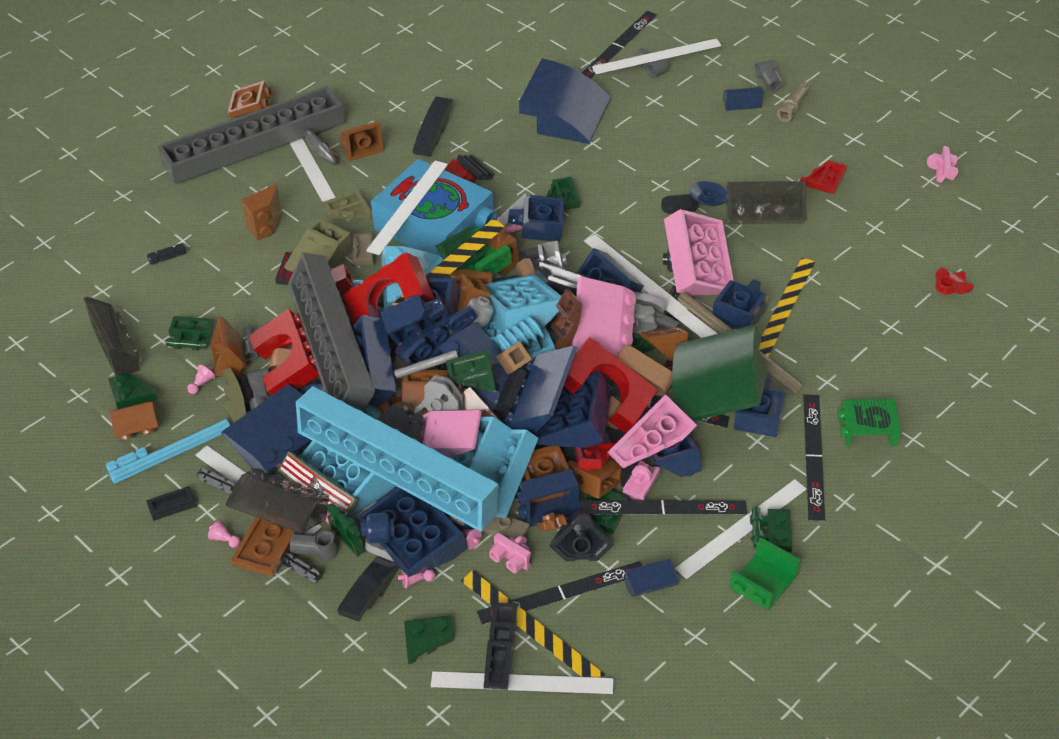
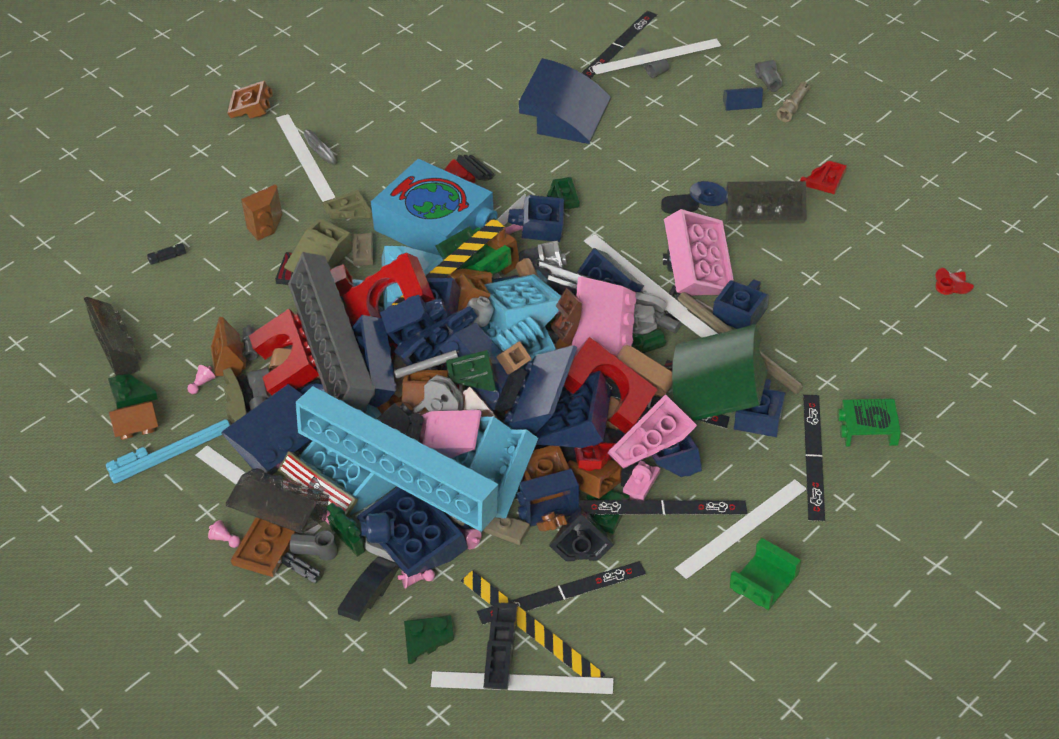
(171, 503): black tile -> none
(191, 328): dark green plate -> none
(216, 480): axle -> none
(250, 134): dark grey brick -> none
(362, 141): dark orange slope -> none
(406, 208): white sticker -> none
(432, 126): black slope -> none
(512, 549): bright pink hips -> none
(650, 578): dark blue brick -> none
(665, 340): dark orange slope -> none
(778, 526): dark green plate -> none
(785, 305): sticker -> none
(943, 164): bright pink hips -> none

